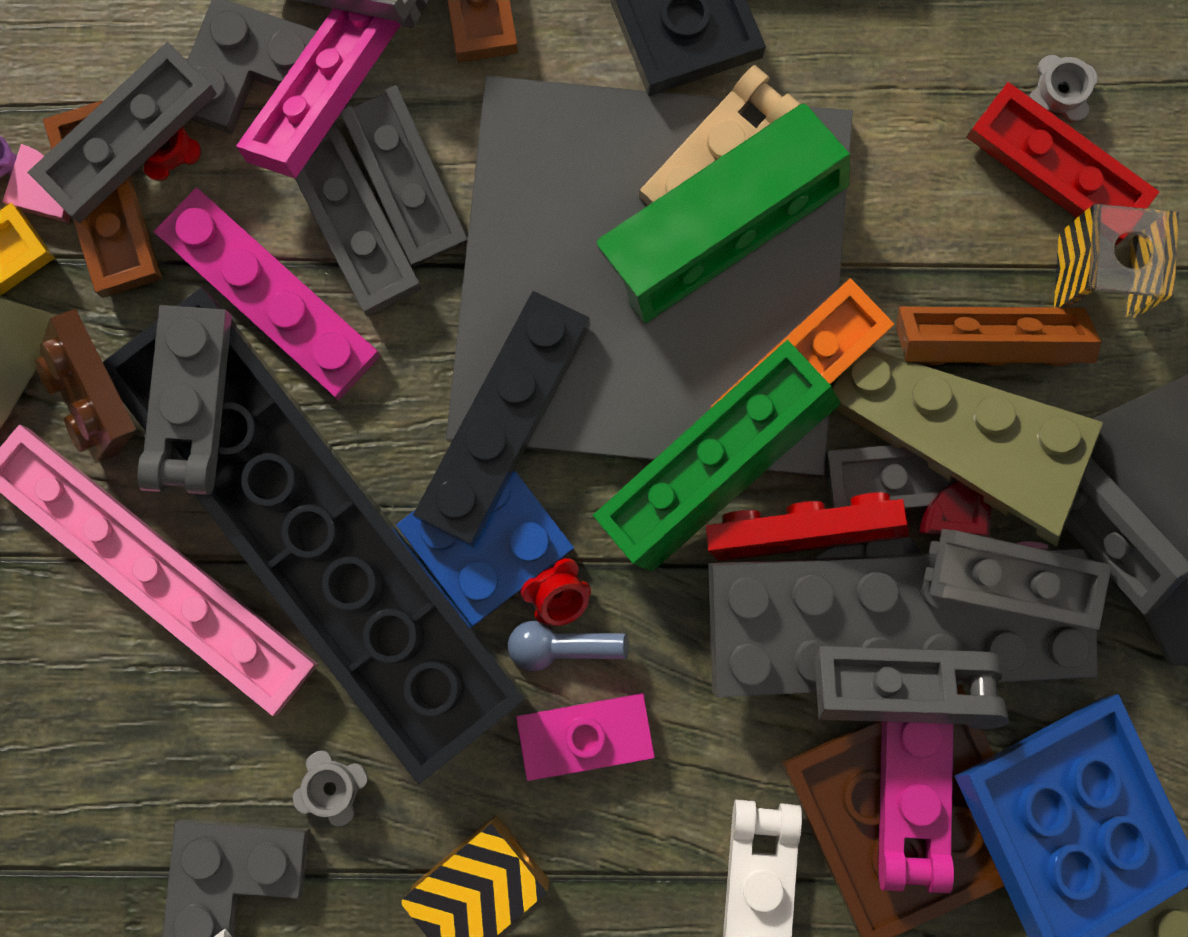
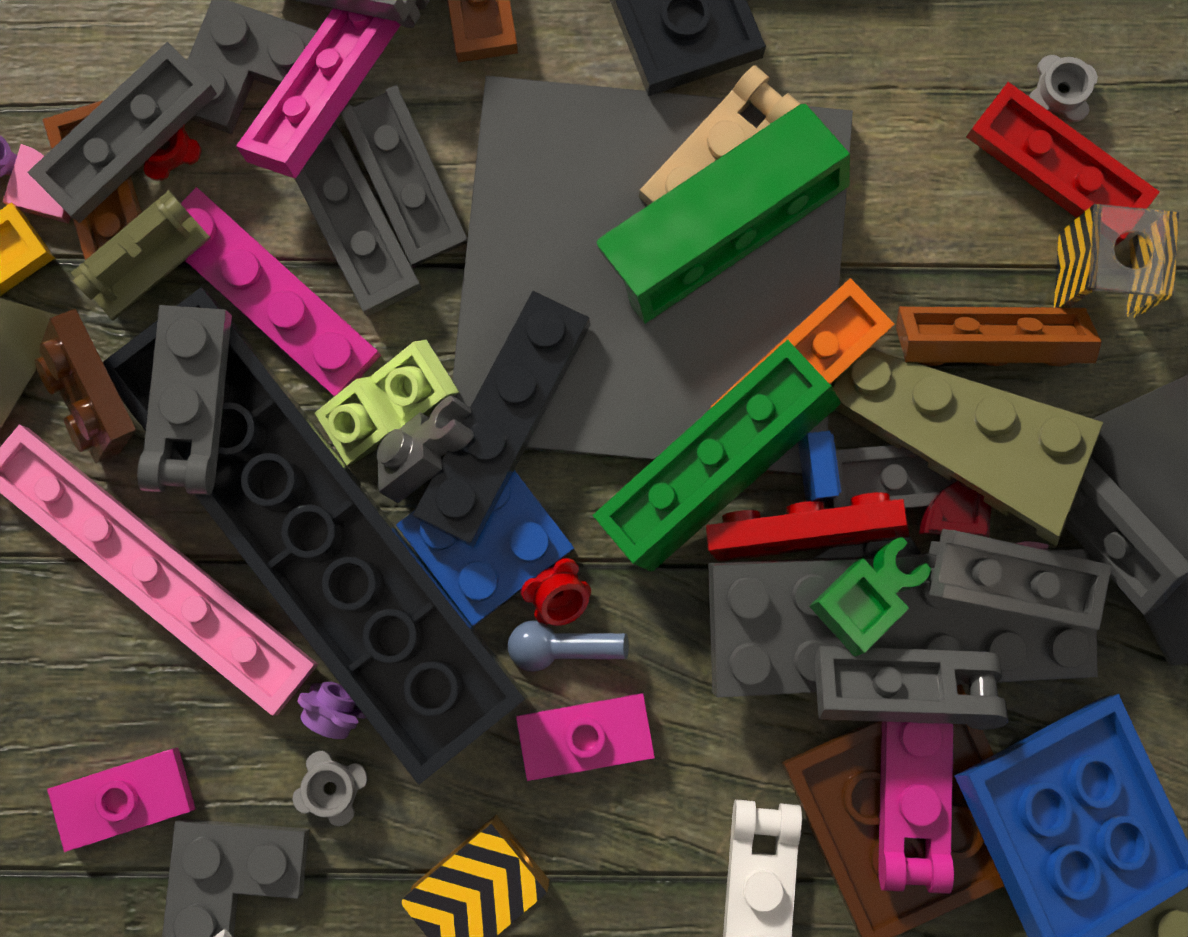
(121, 799): none -> dark pink plate
(140, 256): none -> olive hinge
(329, 710): none -> medium lavender plate
(385, 401): none -> yellowish green slope
(414, 451): none -> flat silver plate
(819, 467): none -> blue tile
(865, 600): none -> green plate

